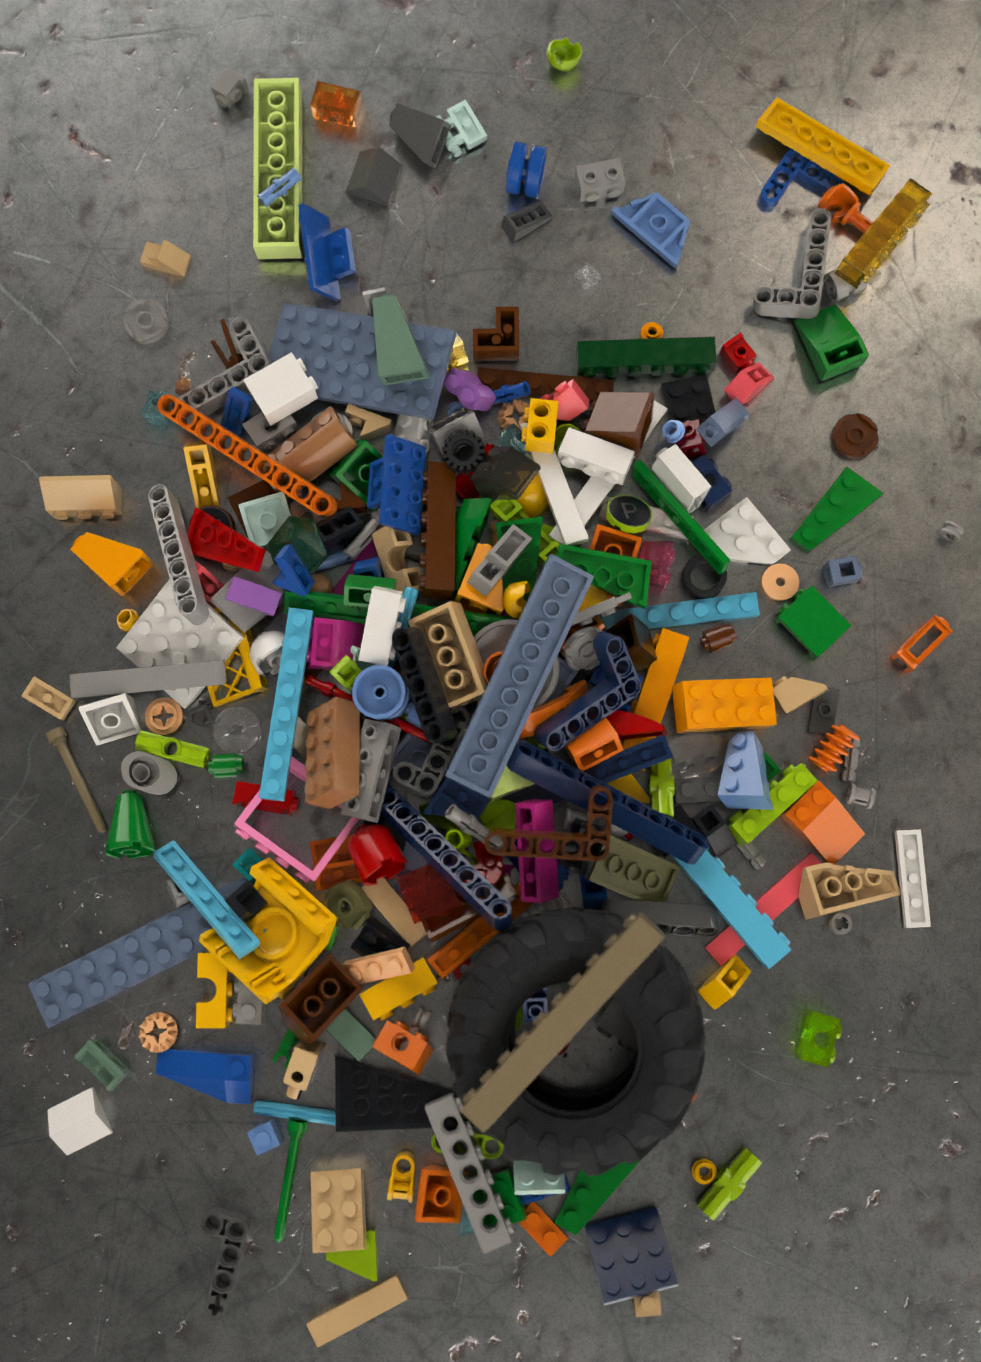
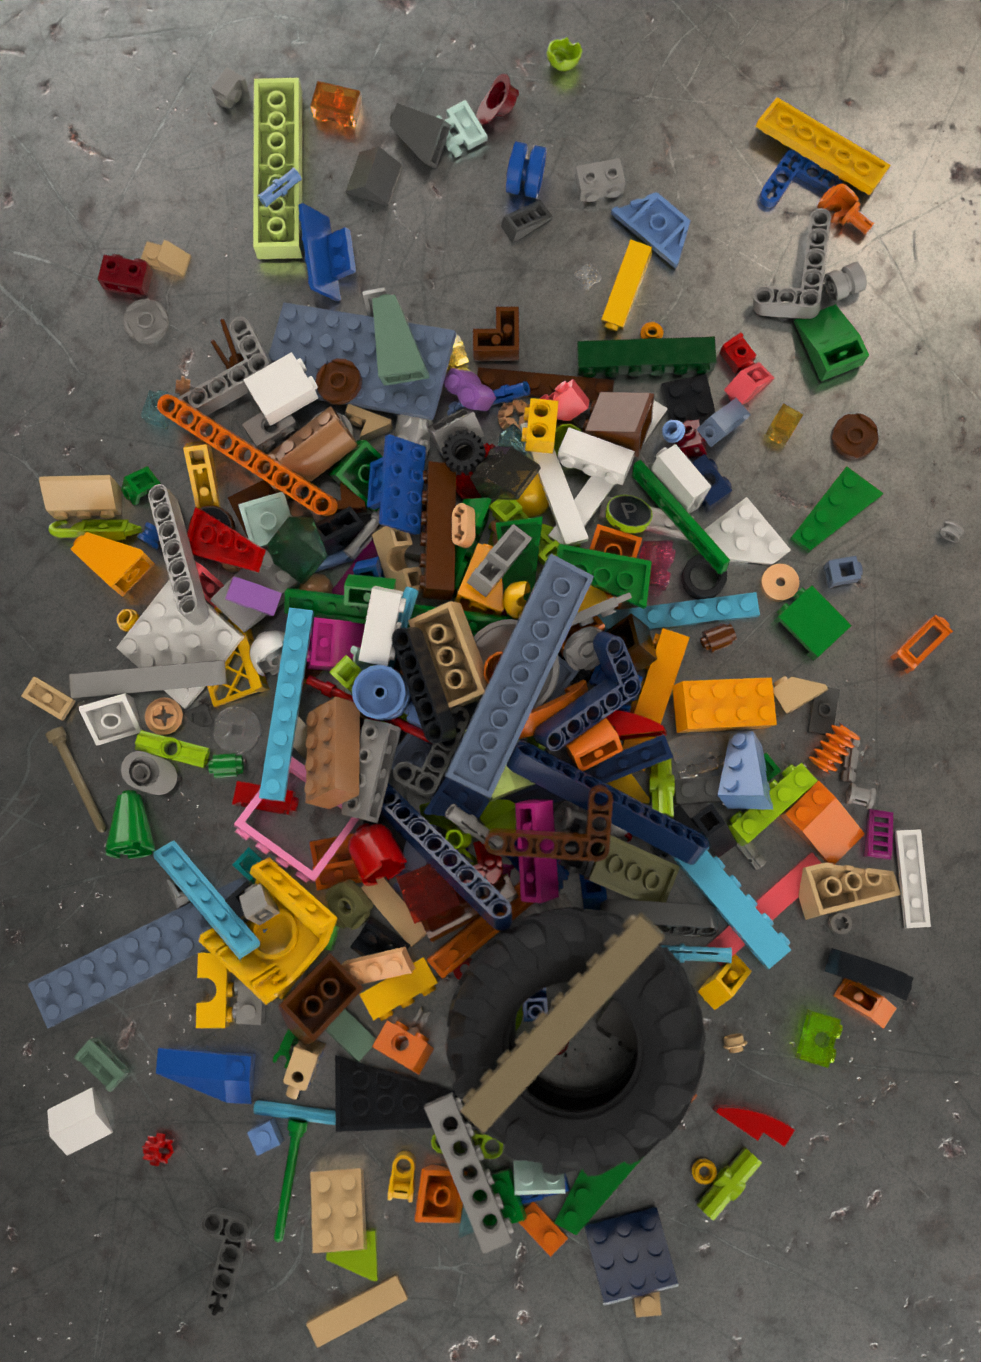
(108, 528): none -> lime plate
(125, 275): none -> dark red brick
(138, 484): none -> green bracket
(149, 536): none -> blue wheel
(157, 1149): none -> red gear
(166, 1038): light nougat gear -> none
(236, 411): blue plate -> none
(258, 904): none -> light grey slope
(293, 572): blue slope -> none
(338, 381): none -> reddish brown tile
(463, 525): none -> light nougat beam
(498, 101): none -> dark red piece
(626, 285): none -> yellow slope
(704, 954): none -> medium azure pin
(734, 1043): none -> tan plate
(756, 1122): none -> red slope
(784, 424): none -> clear yellow brick
(865, 1002): none -> orange slope
(869, 973): none -> black arch
(883, 233): clear yellow brick -> none
(886, 854): none -> magenta slope

